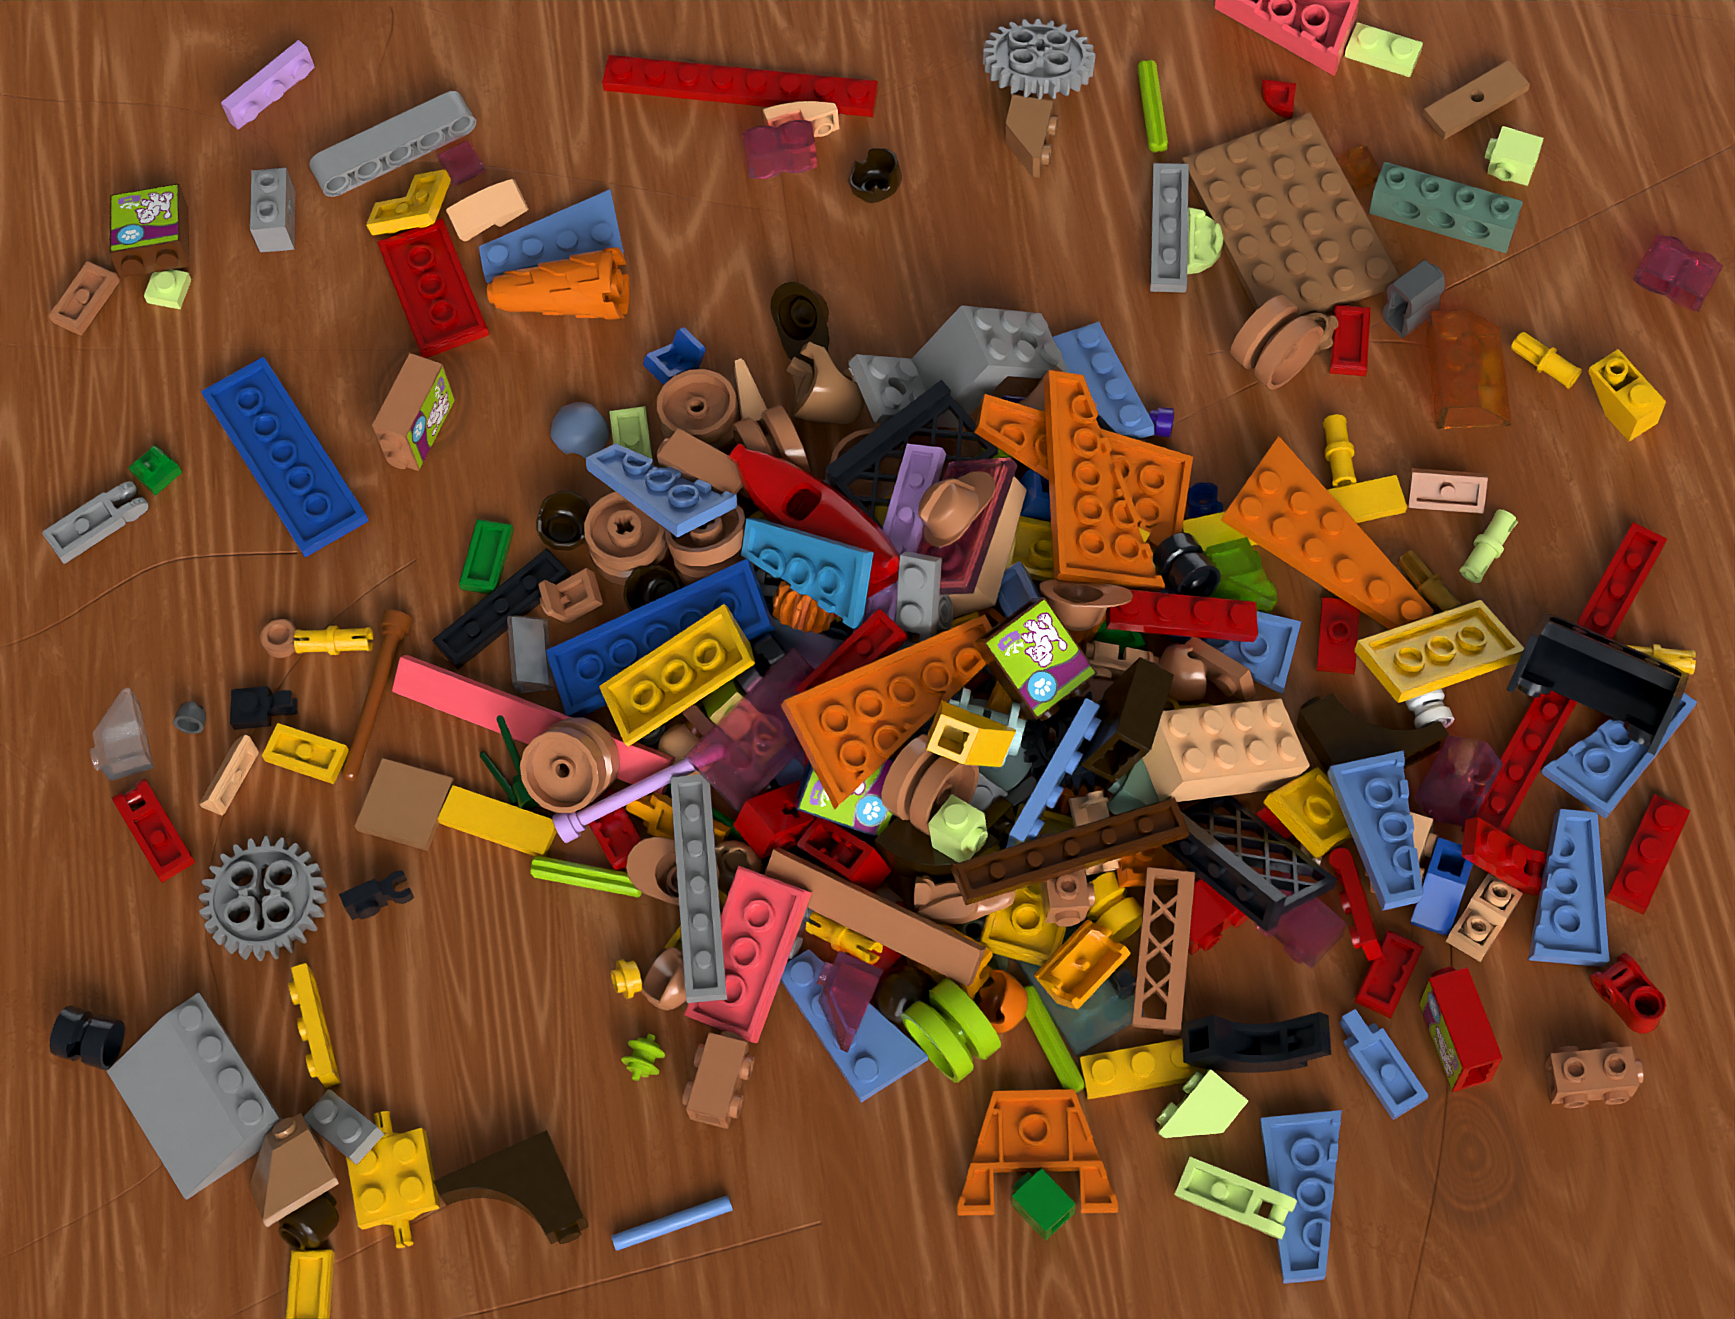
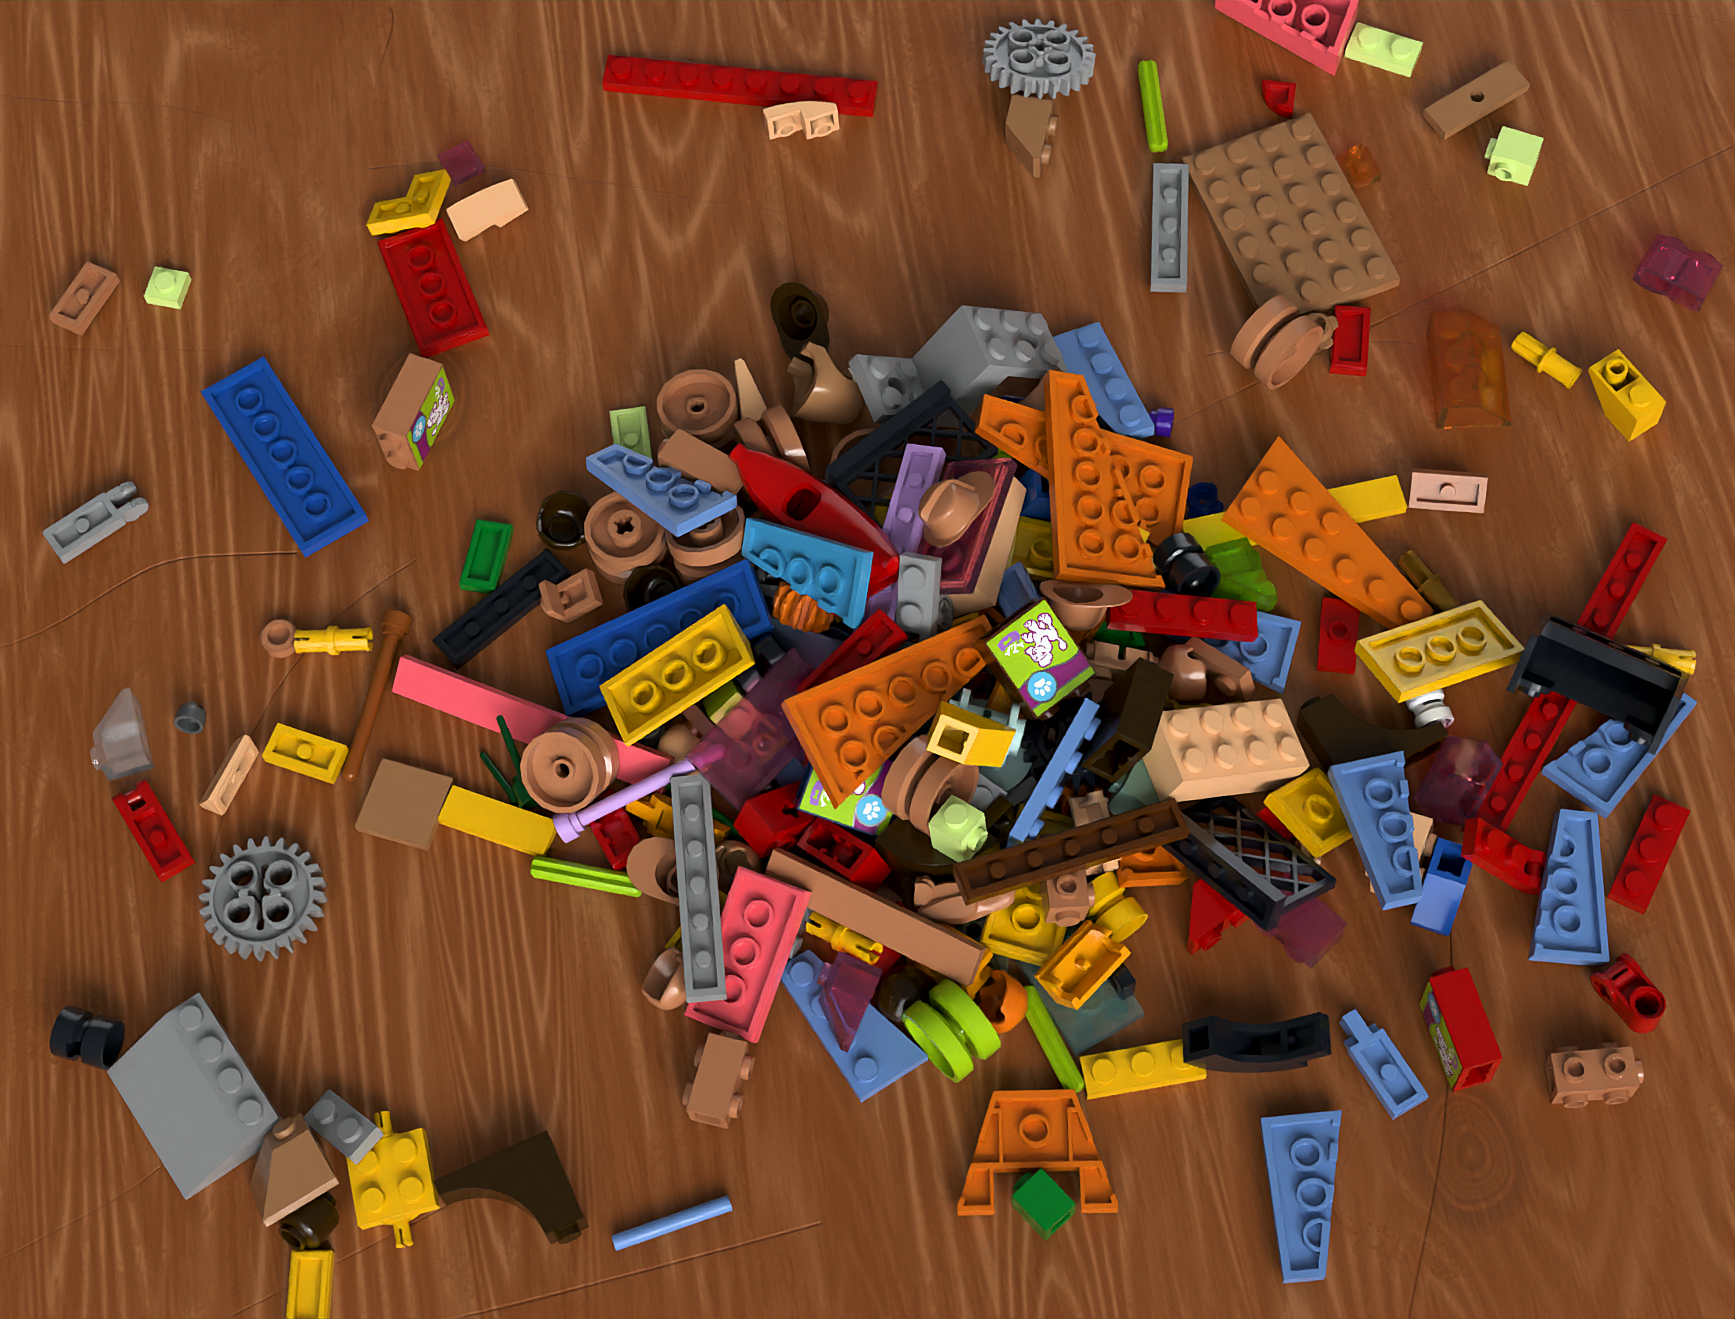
(149, 230): brick -> none
(155, 470): green tile -> none
(256, 705): black plate -> none
(268, 85): lavender plate -> none
(272, 210): light grey brick -> none
(313, 1026): yellow plate -> none
(370, 896): black plate -> none
(392, 143): light grey beam -> none
(528, 654): flat silver slope -> none
(571, 231): medium blue wing -> none
(578, 286): orange cone -> none
(579, 429): sand blue hair -> none
(626, 978): yellow plate -> none
(643, 1057): lime wheel -> none
(676, 358): blue bracket -> none
(780, 149): clear pink brick -> none
(876, 176): dark brown hair -> none
(1178, 953): nougat fence -> none
(1204, 241): yellowish green plate -> none
(1204, 1109): yellowish green slope -> none
(1234, 1197): yellowish green plate -> none
(1339, 450): yellow pin -> none
(1355, 902): red plate -> none
(1389, 974): red plate -> none
(1413, 298): dark grey brick -> none
(1445, 207): sand green brick -> none
(1484, 917): light nougat slope -> none
(1488, 546): yellowish green pin -> none

